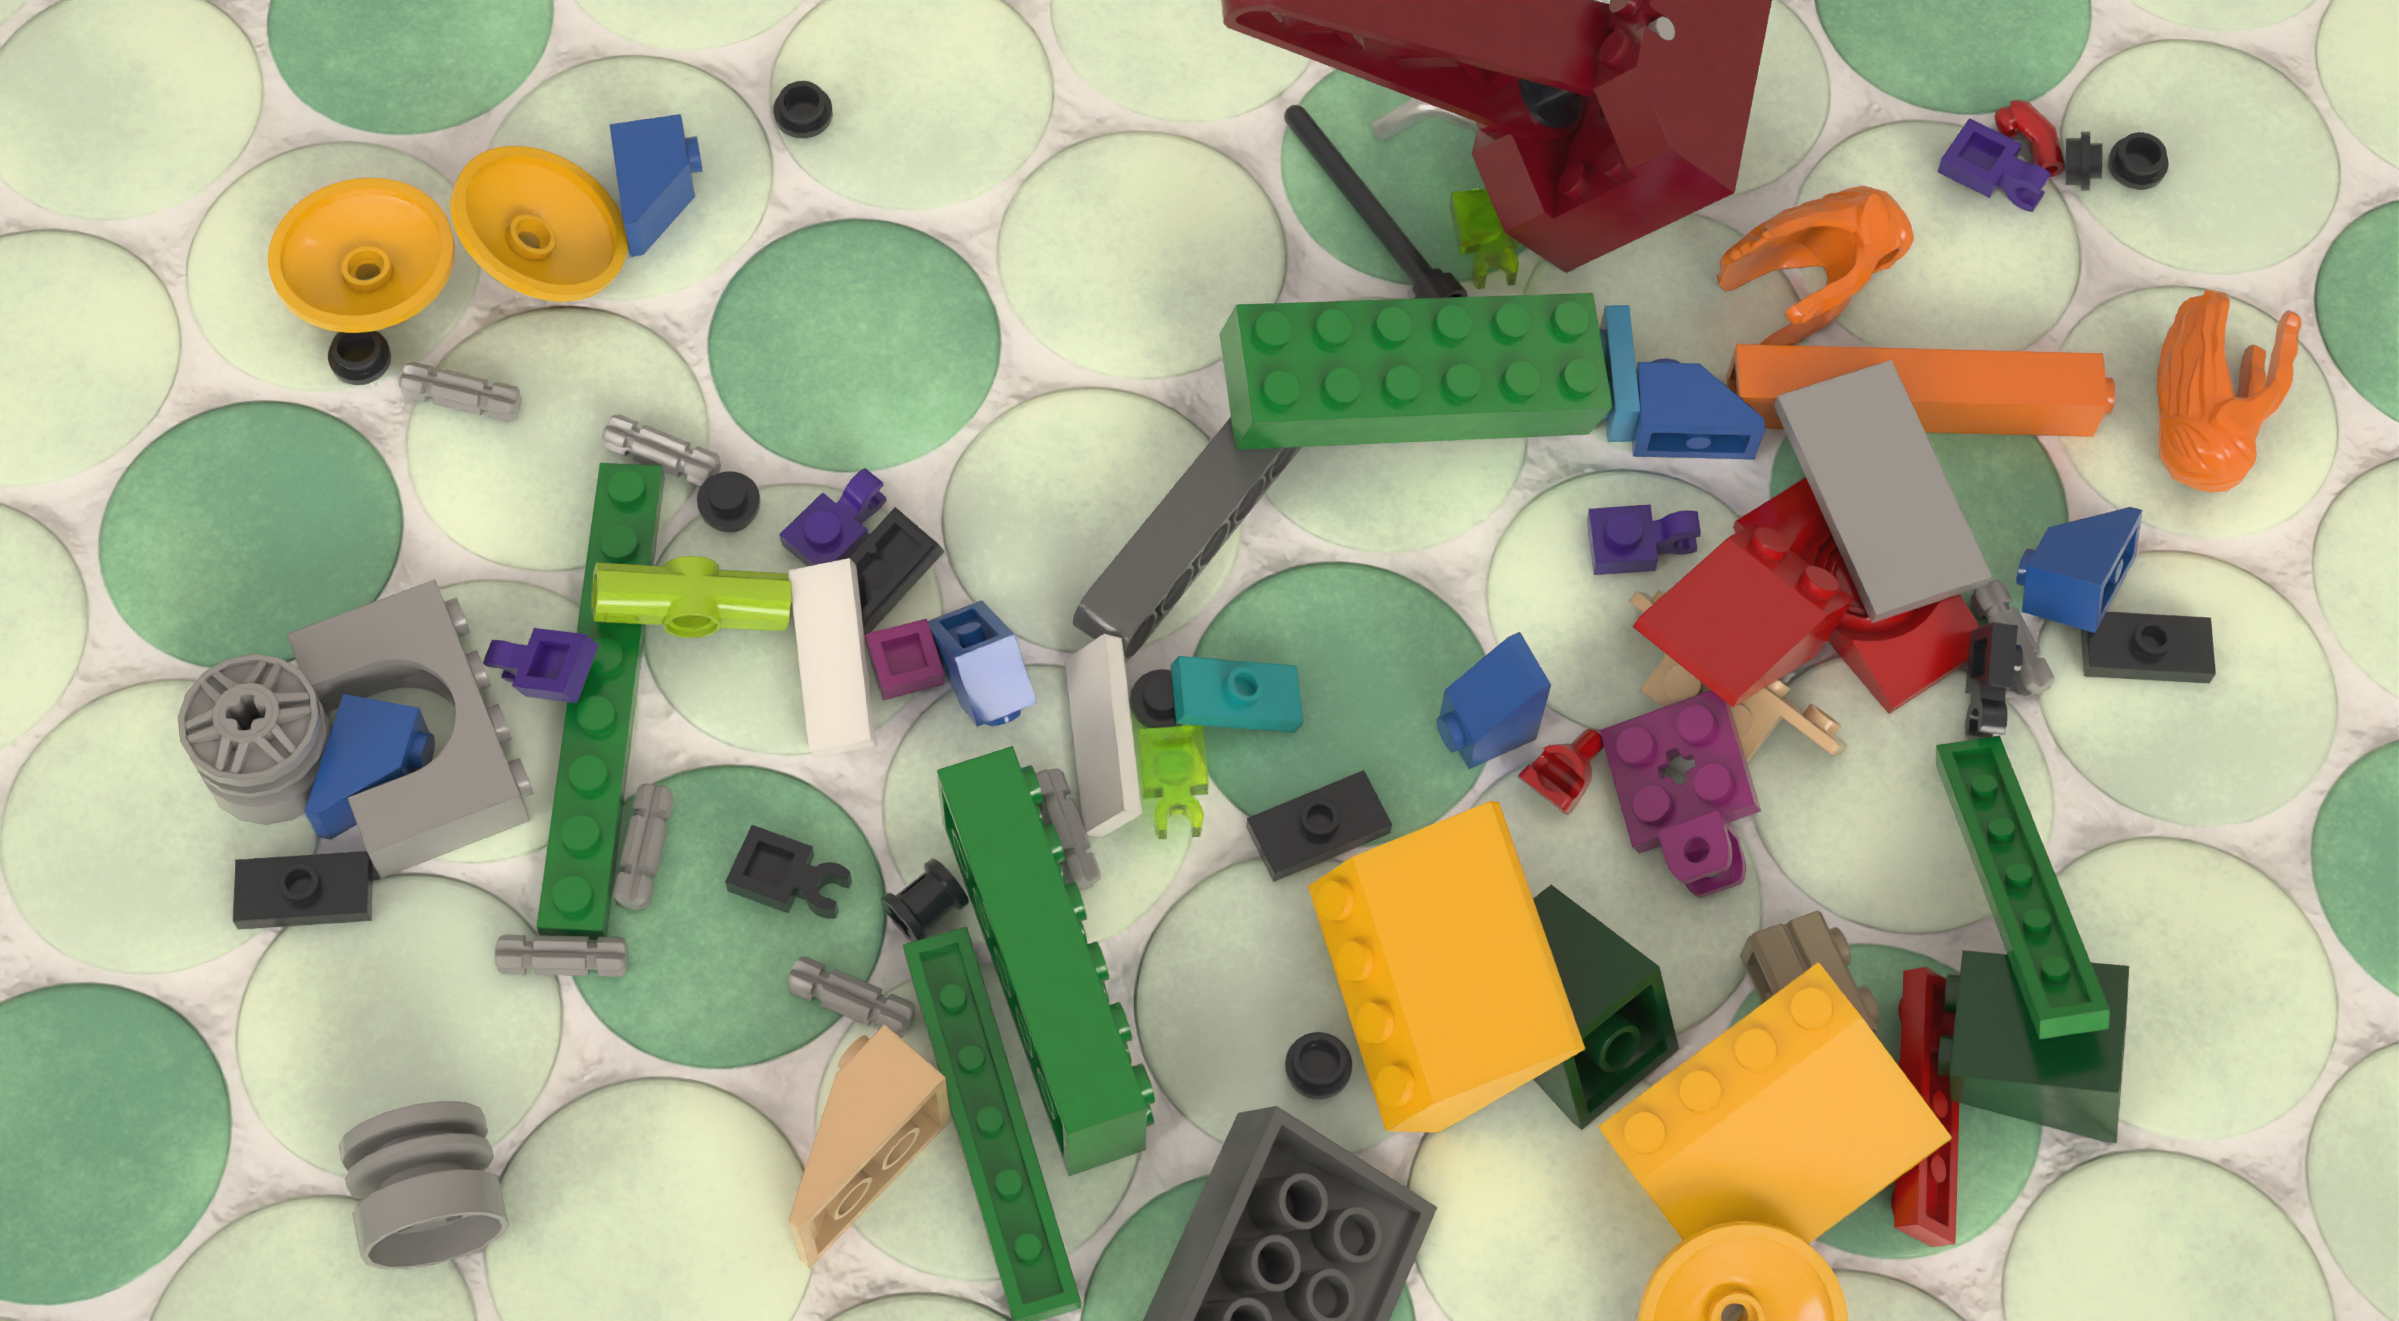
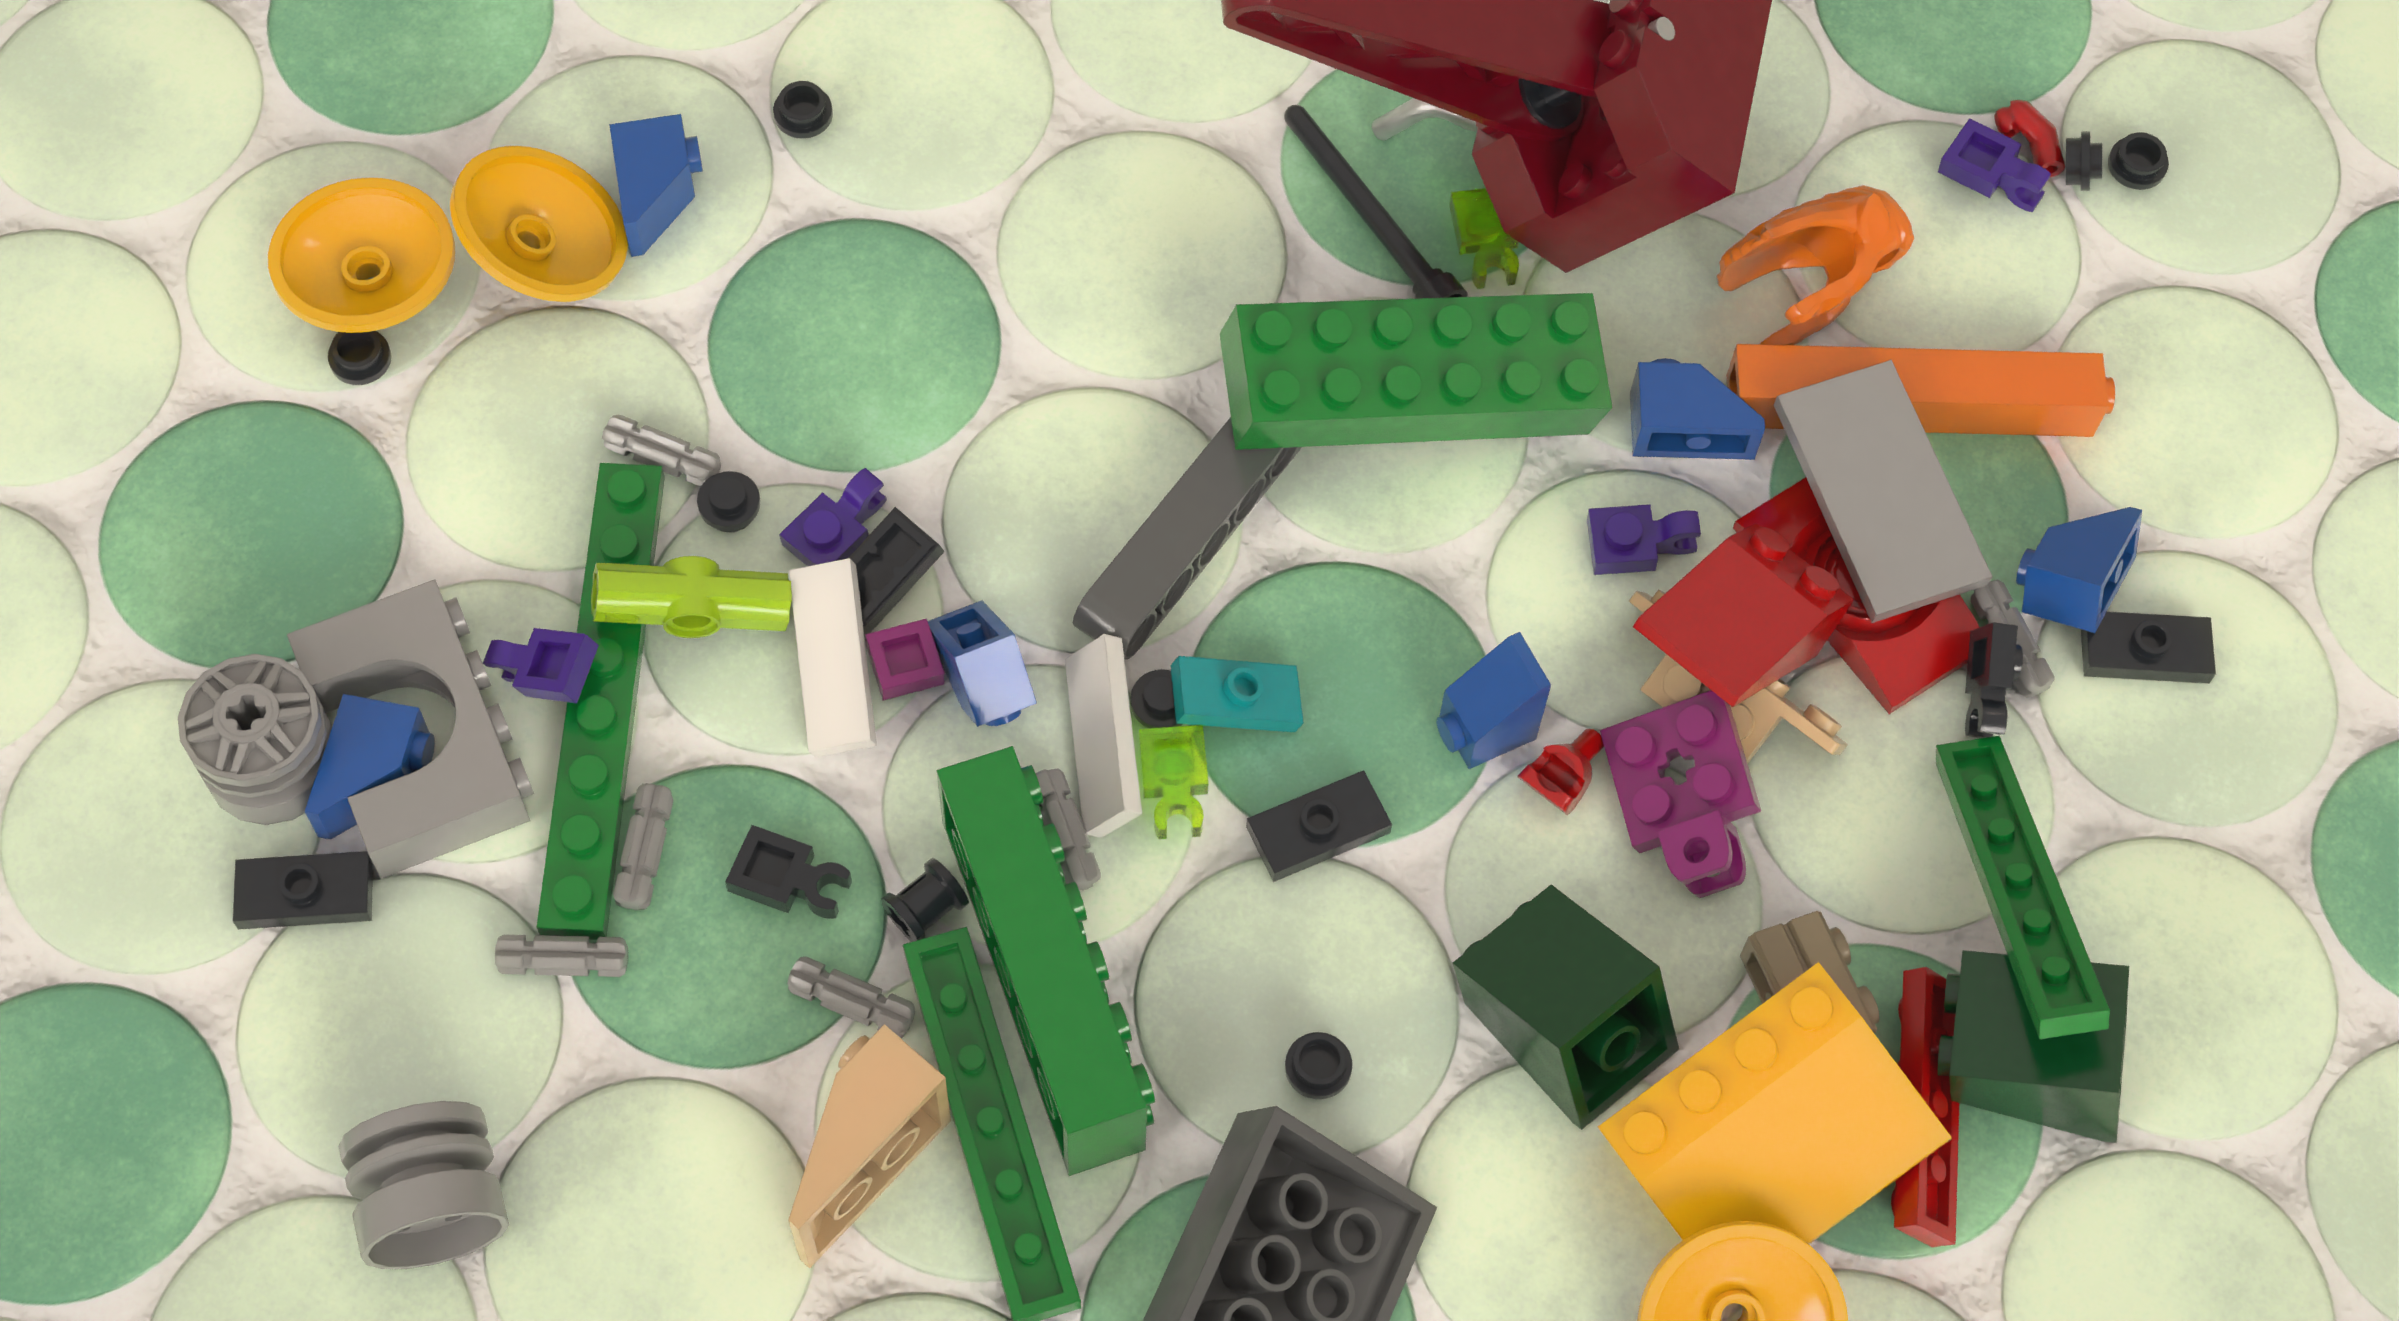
(460, 391): light grey axle -> none
(1445, 970): yellow slope -> none
(1621, 373): dark azure plate -> none
(2203, 426): orange hair -> none

